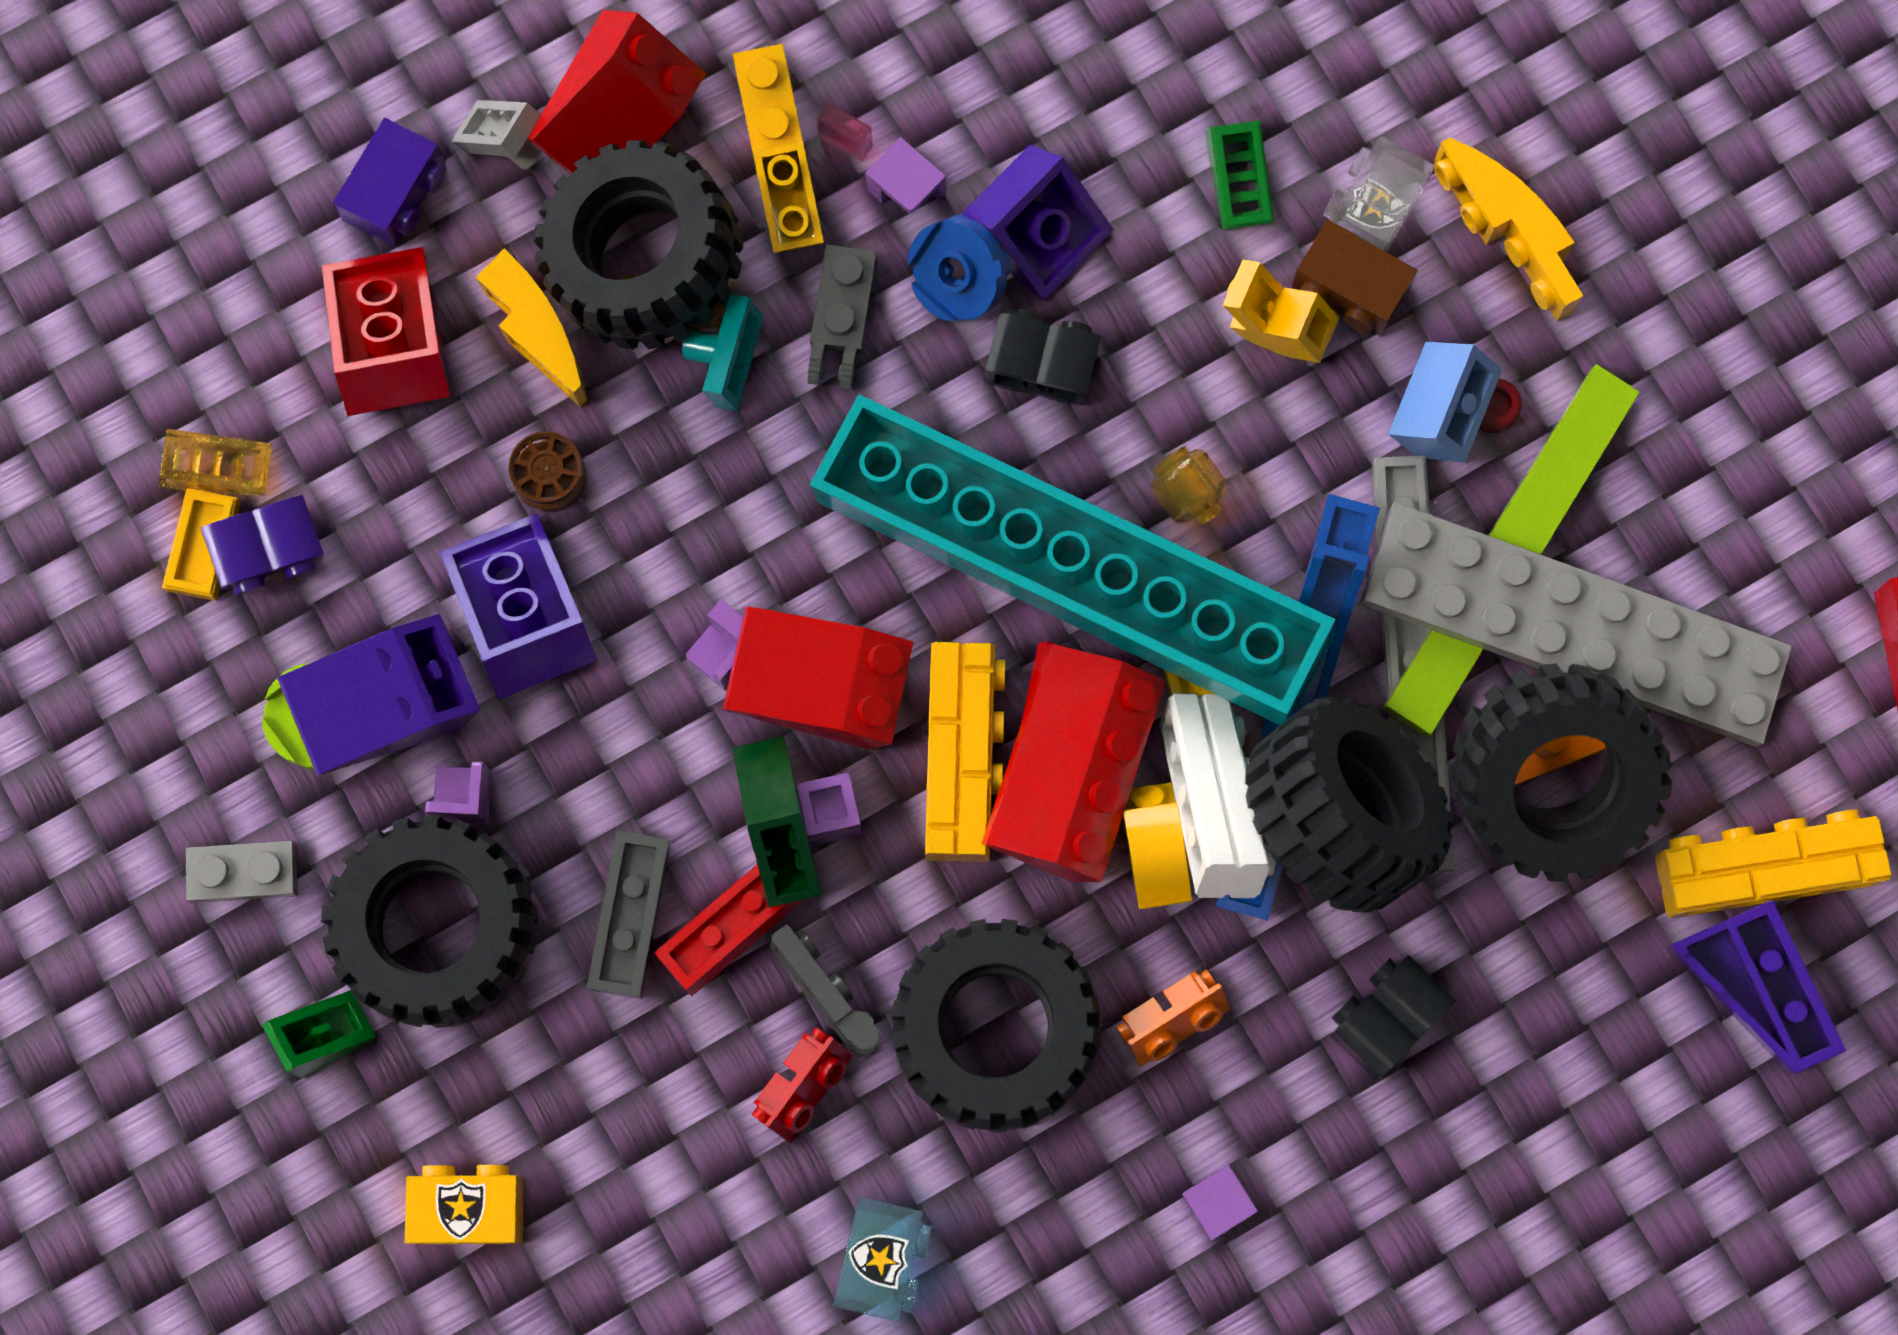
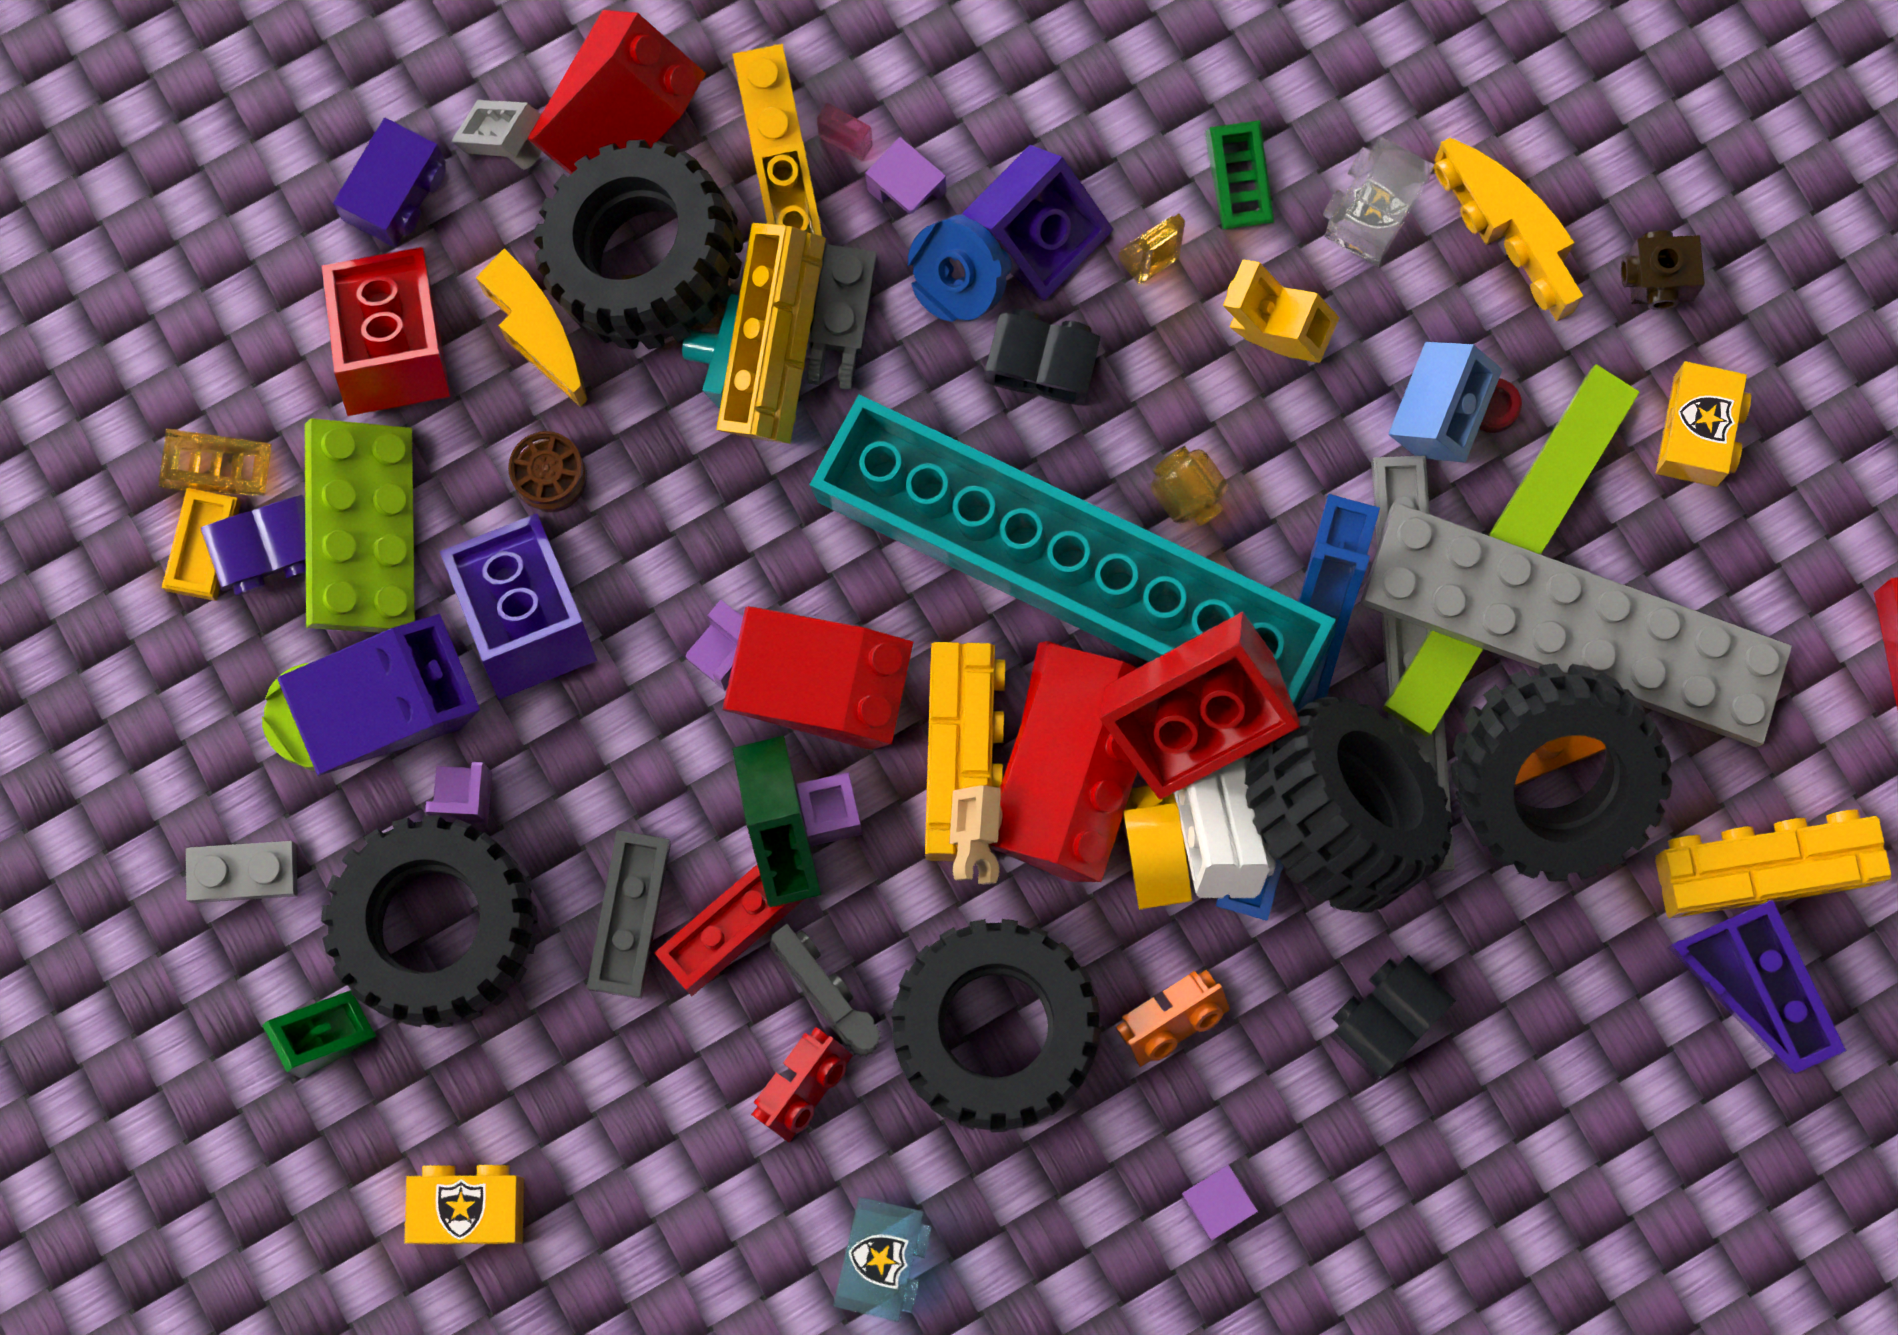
(358, 526): none -> lime plate
(771, 333): none -> yellow brick
(974, 825): none -> tan plate
(1153, 249): none -> clear yellow slope
(1199, 706): none -> red slope
(1355, 278): reddish brown brick -> none
(1663, 269): none -> dark brown brick
(1703, 424): none -> yellow brick

